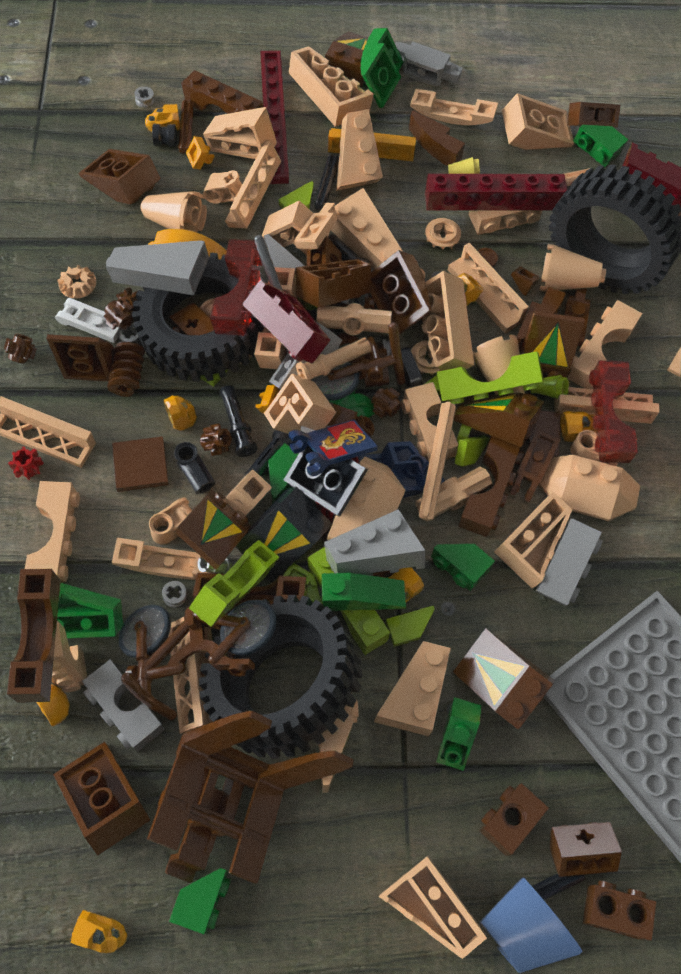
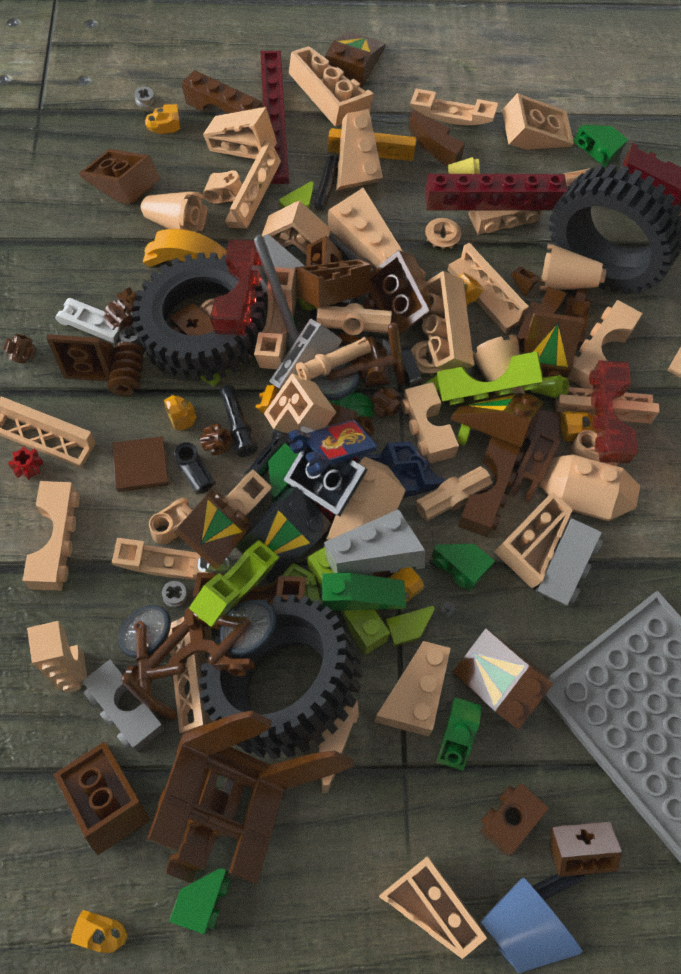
(33, 666): reddish brown arch -> none
(57, 708): light orange hair -> none
(78, 289): light nougat gear -> none
(88, 613): green wedge -> none
(160, 266): light grey slope -> none
(164, 135): black wheel -> none
(186, 122): reddish brown axle -> none
(199, 153): light orange tile -> none
(287, 321): wedge -> none
(316, 228): light nougat hinge -> none
(381, 65): green slope -> none
(427, 64): light grey hinge -> none
(437, 461): light nougat axle -> none
(470, 450): lime tile -> none
(489, 255): reddish brown piece -> none
(593, 114): reddish brown brick -> none
(618, 917): reddish brown brick -> none

